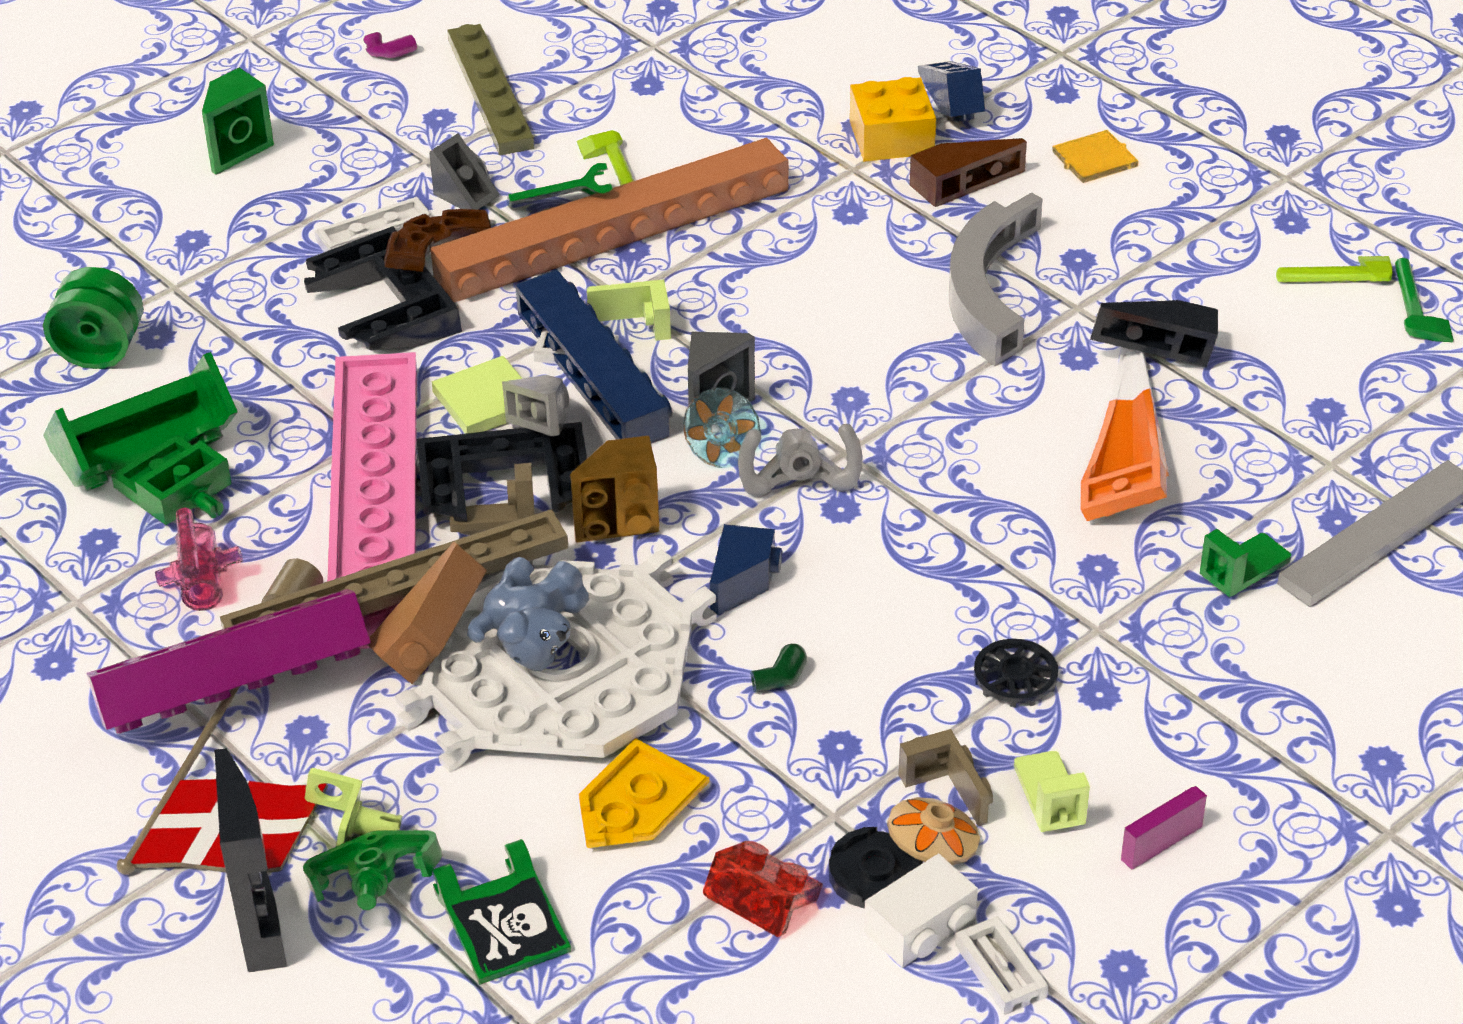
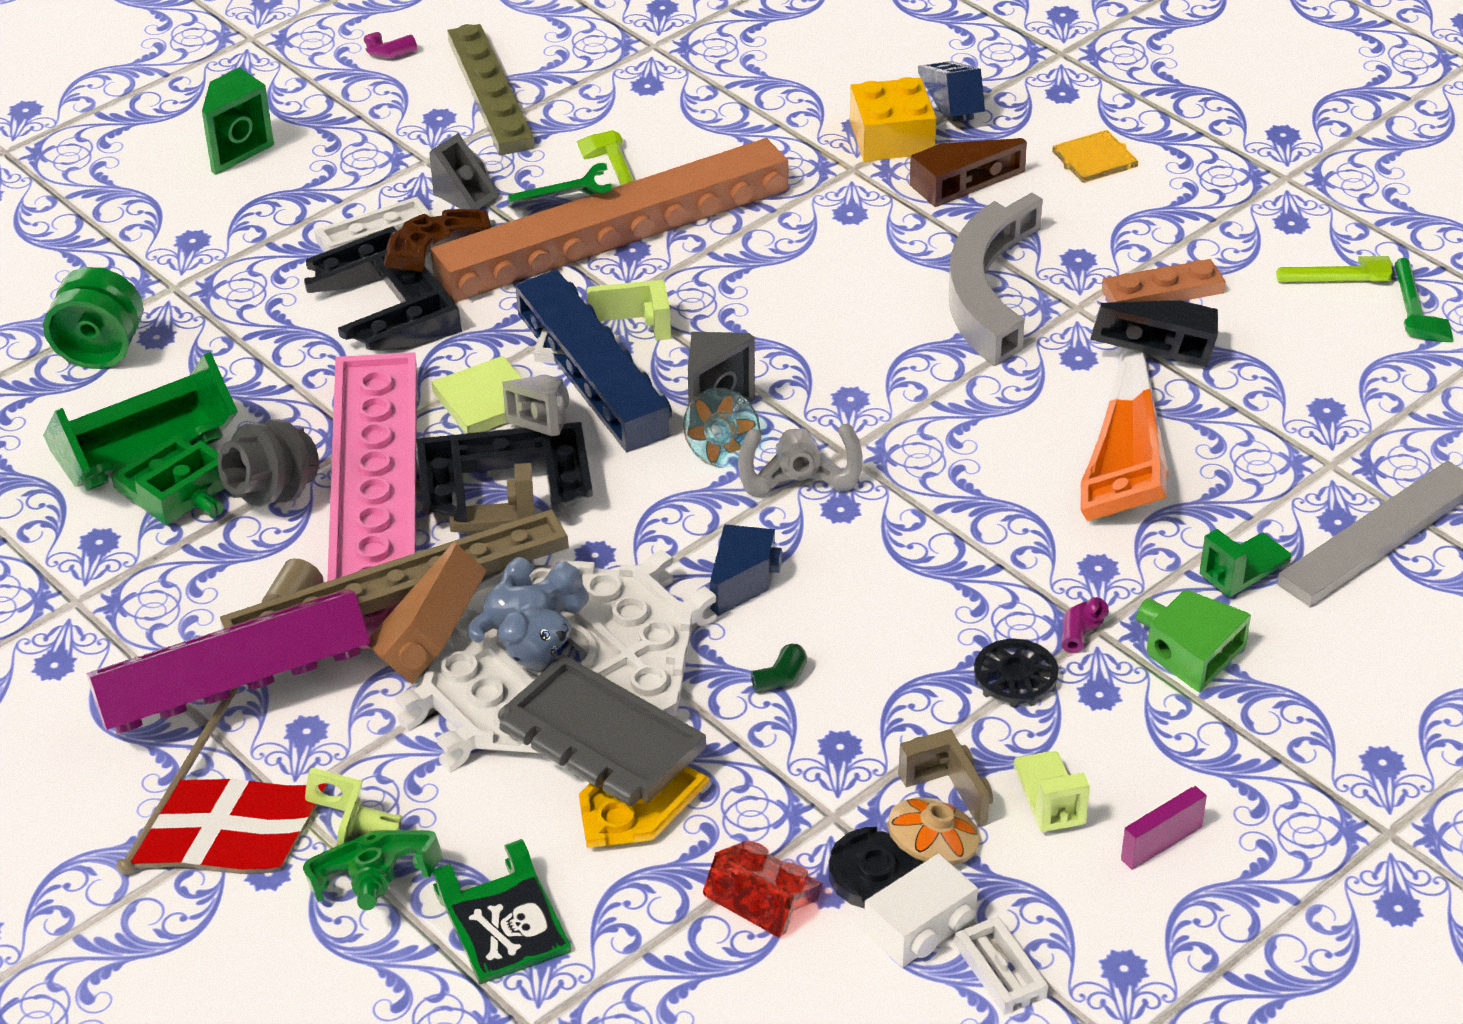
(197, 563): clear pink pin -> none
(247, 868): black wedge -> none
(268, 462): none -> dark grey piece
(601, 731): none -> dark grey hinge
(616, 491): pearl gold slope -> none
(1081, 620): none -> magenta arm
(1172, 282): none -> nougat plate
(1194, 636): none -> bright green torso

